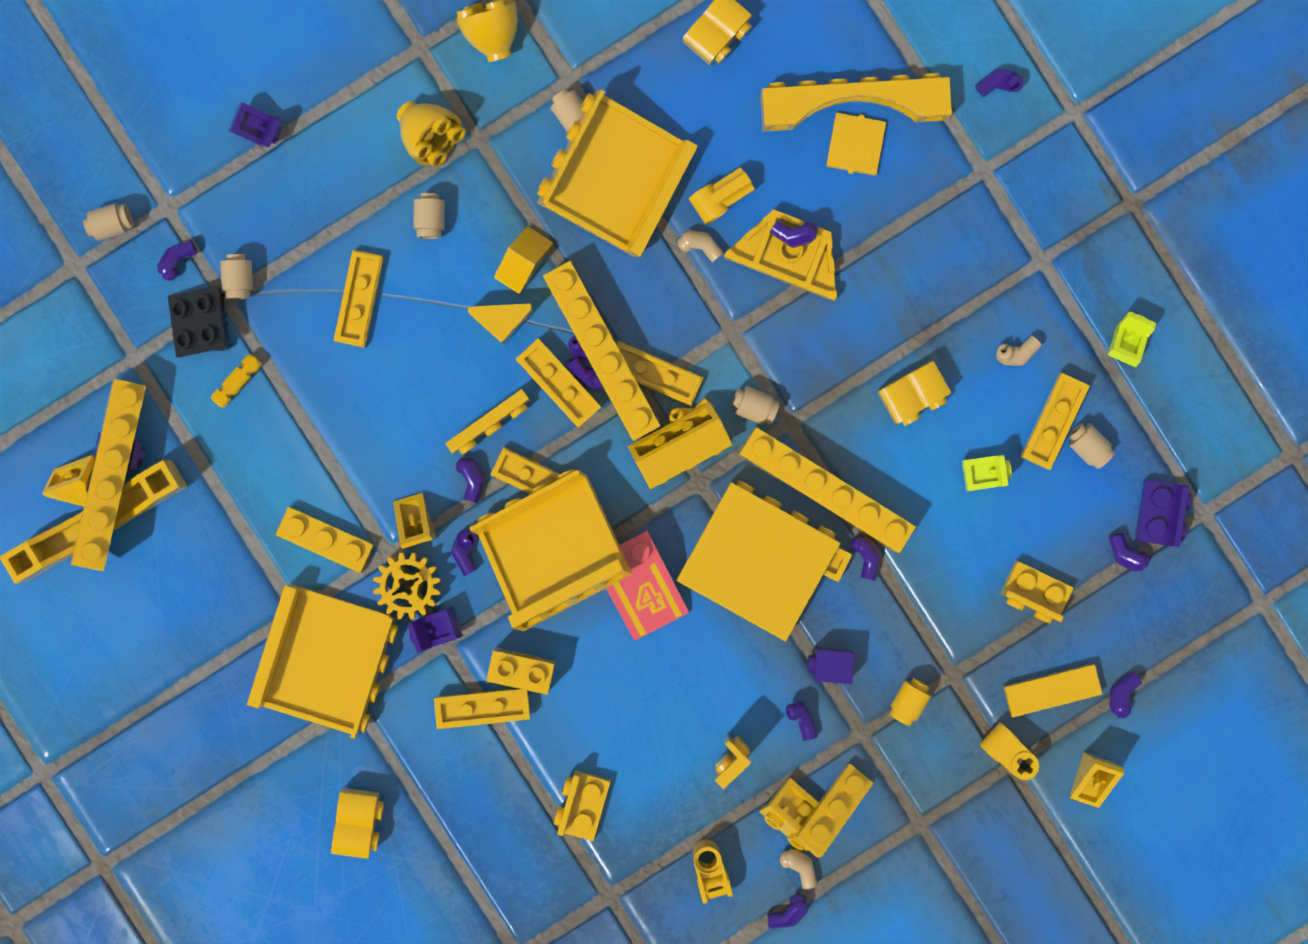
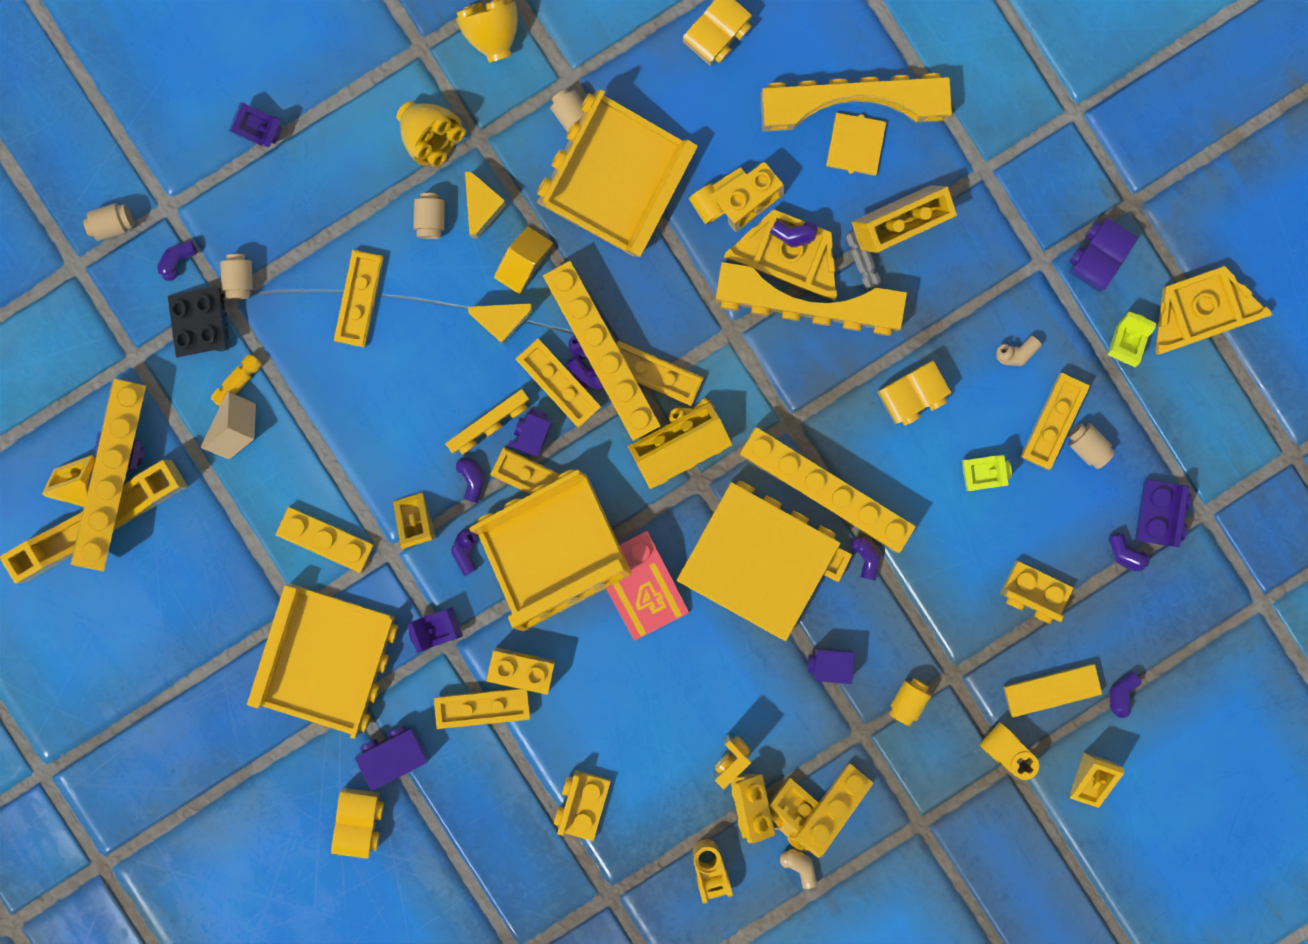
(231, 427): none -> tan slope
(392, 757): none -> dark purple brick
(398, 574): yellow gear -> none
(482, 205): none -> yellow slope
(532, 432): none -> dark purple brick
(700, 240): tan arm -> none
(746, 288): none -> yellow arch
(750, 196): none -> yellow bracket
(752, 807): none -> yellow bracket
(755, 405): tan brick -> none
(791, 916): dark purple arm -> none
(805, 719): dark purple arm -> none
(864, 263): none -> light grey axle
(904, 218): none -> yellow brick
(1000, 79): dark purple arm -> none
(1102, 255): none -> dark purple brick
(1204, 309): none -> yellow wing

